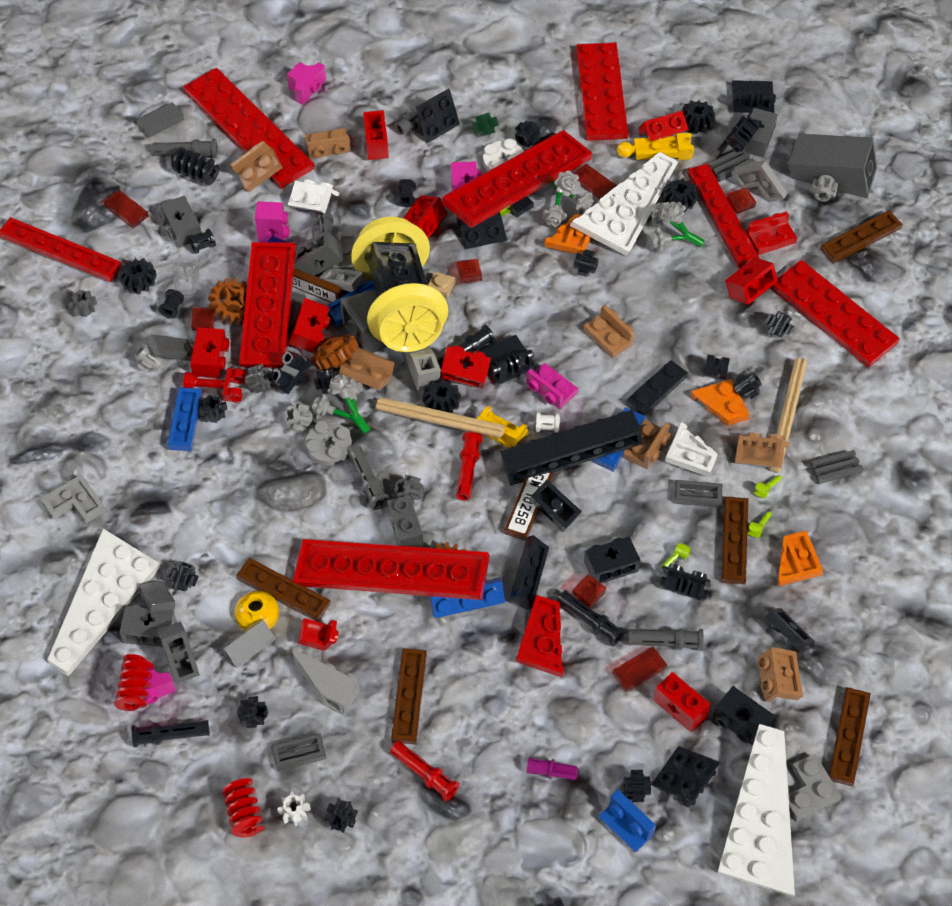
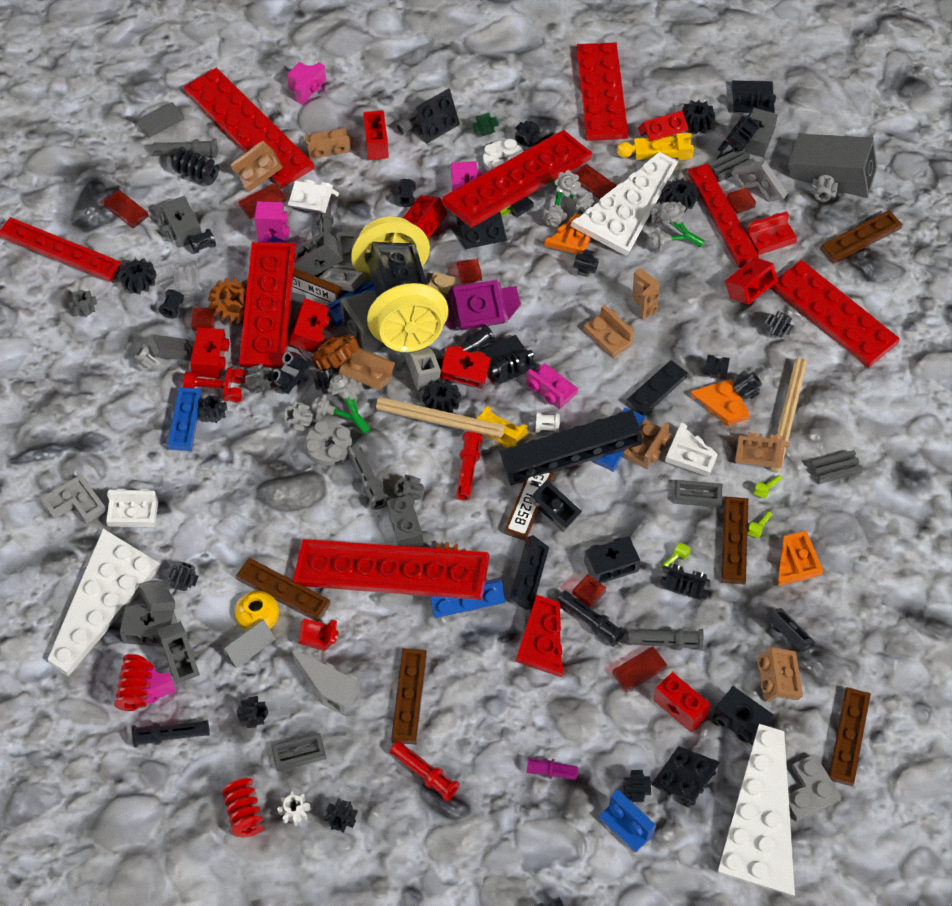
(132, 508): none -> white bracket
(268, 194): none -> clear red tile
(480, 305): none -> magenta piece
(645, 293): none -> medium nougat bracket

